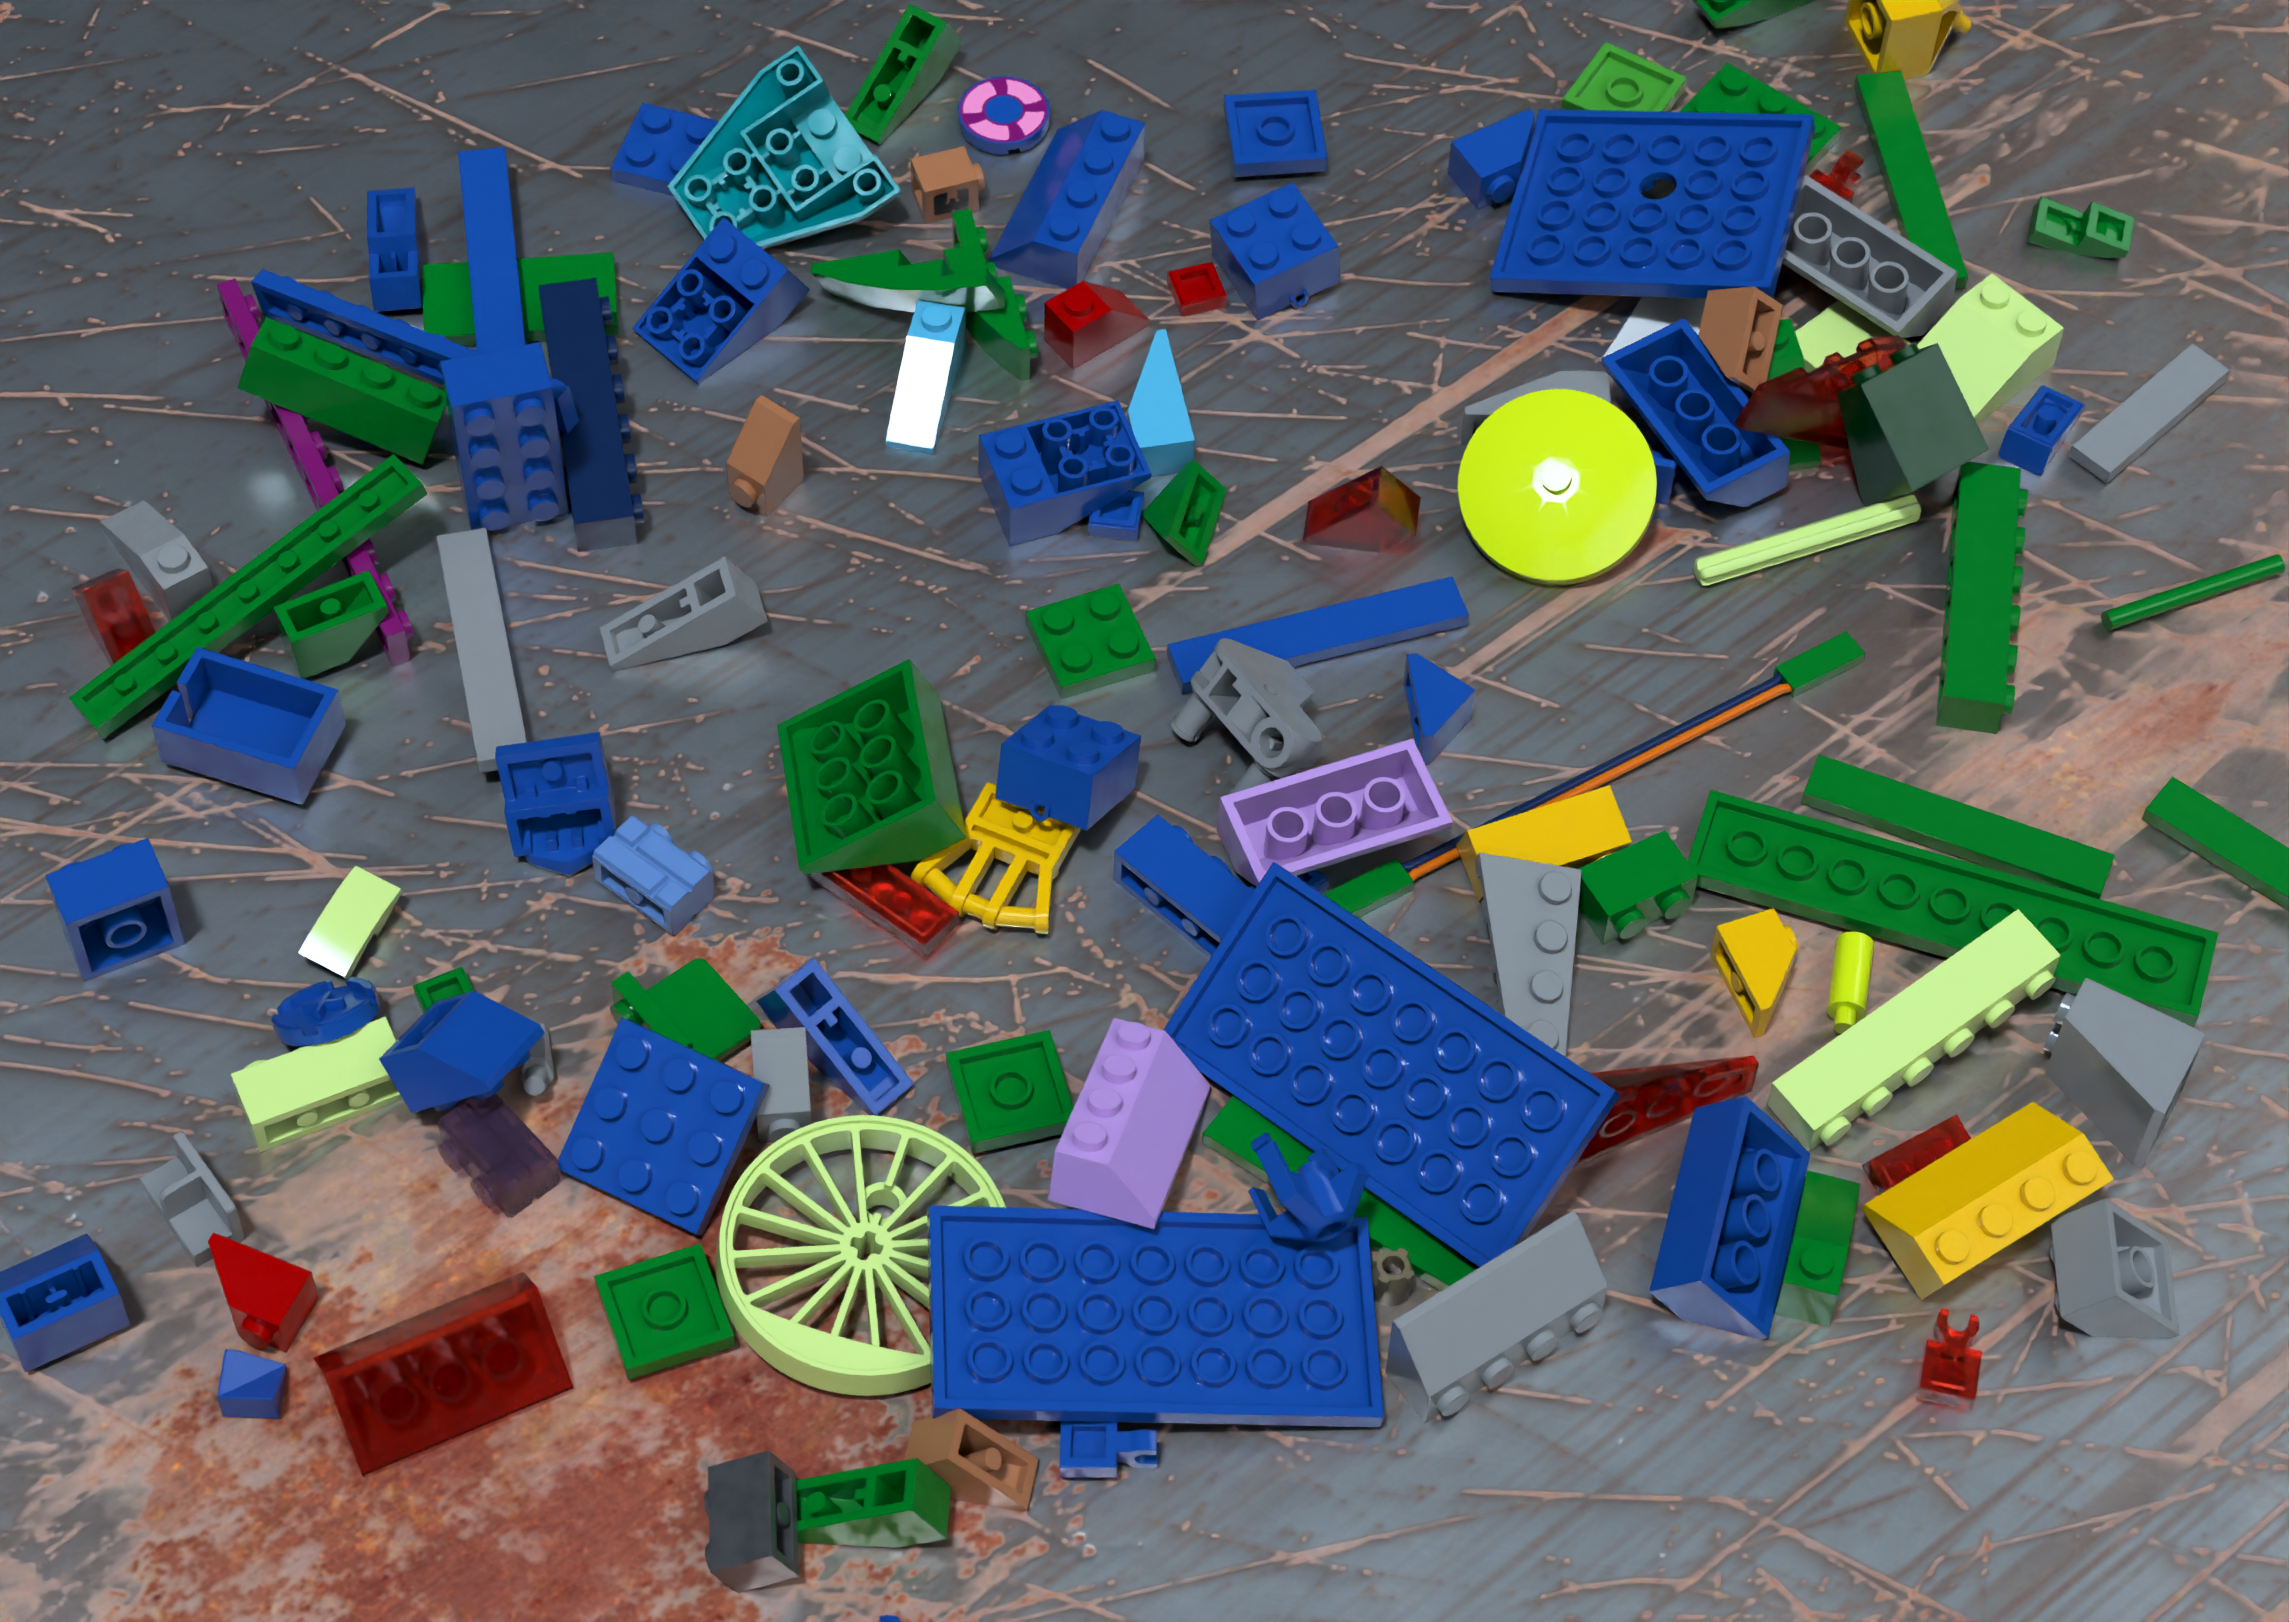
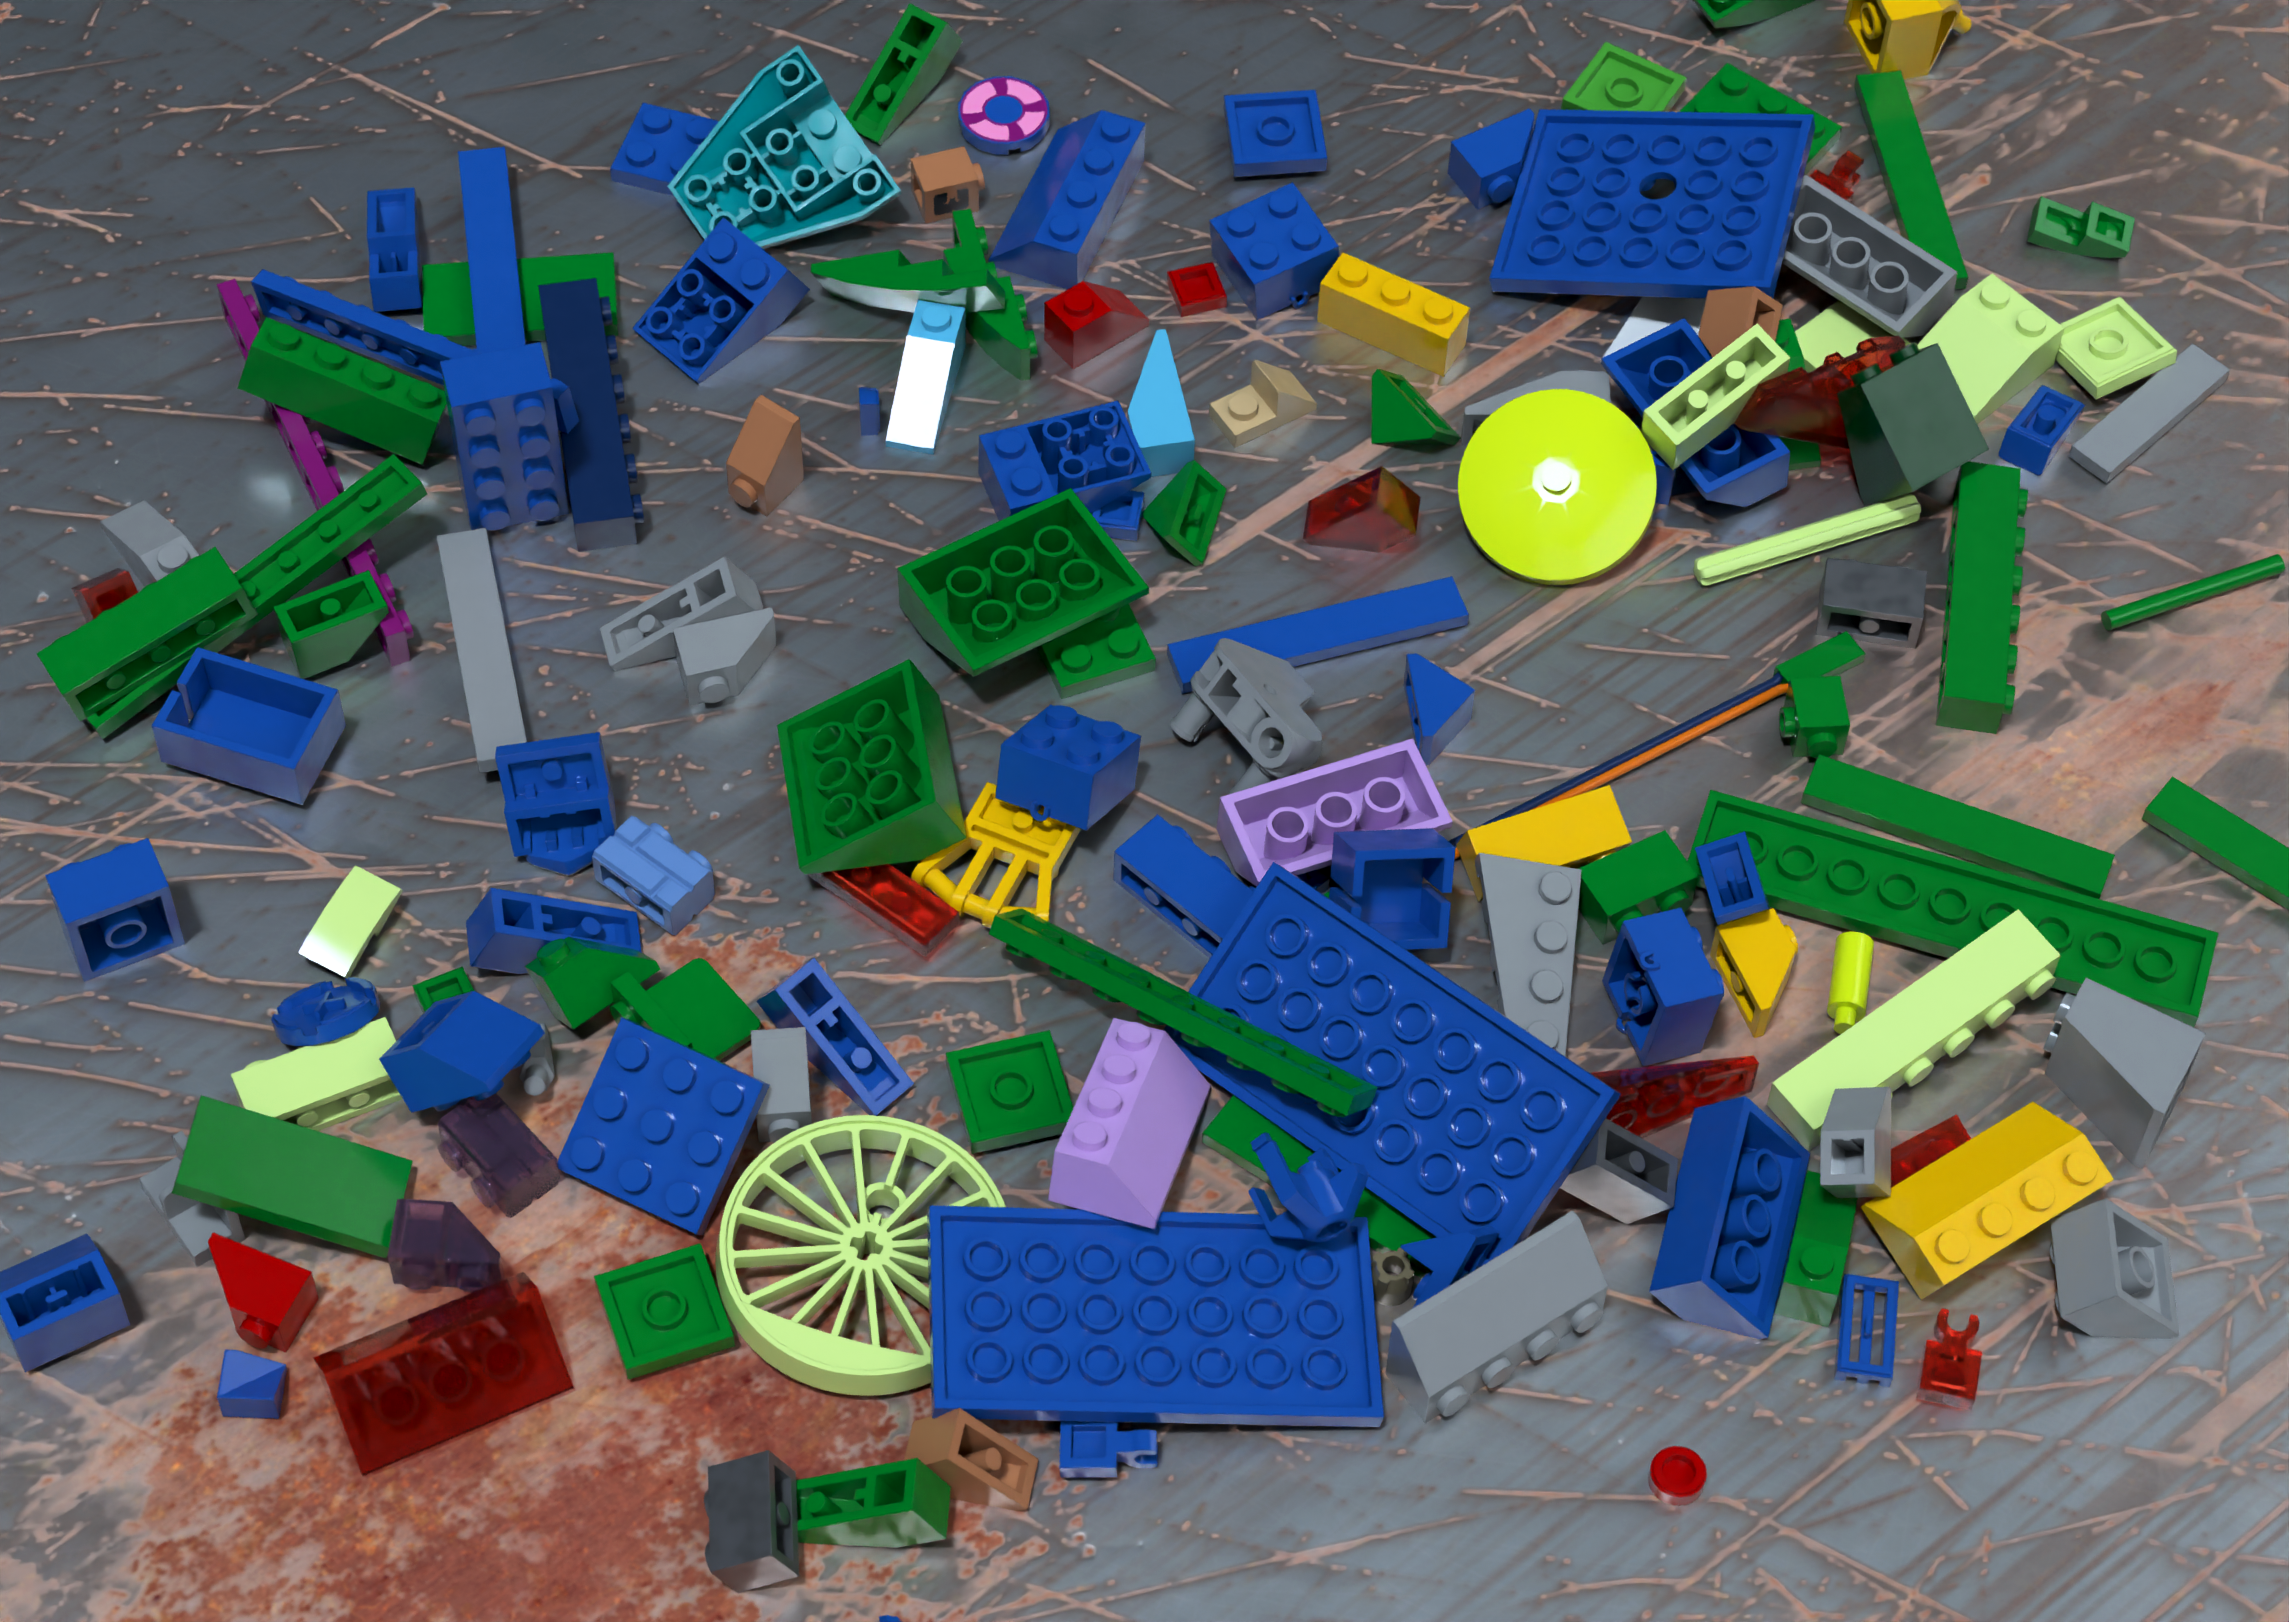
(147, 633): none -> green brick
(291, 1176): none -> green tile
(440, 1247): none -> clear purple slope
(514, 926): none -> blue slope
(578, 976): none -> green slope
(723, 654): none -> light grey slope
(869, 411): none -> blue tile
(1017, 584): none -> green slope
(1197, 1019): none -> green plate
(1264, 405): none -> tan slope
(1383, 883): none -> blue piece
(1393, 314): none -> yellow brick
(1404, 415): none -> green slope
(1449, 1258): none -> blue slope
(1623, 1175): none -> flat silver brick
(1662, 986): none -> blue brick
(1677, 1475): none -> red tile
(1712, 396): none -> yellowish green brick
(1732, 878): none -> blue slope
(1815, 716): none -> green brick
(1857, 1143): none -> light grey slope
(1863, 1369): none -> blue tile
(1871, 602): none -> flat silver brick
(2112, 348): none -> yellowish green tile

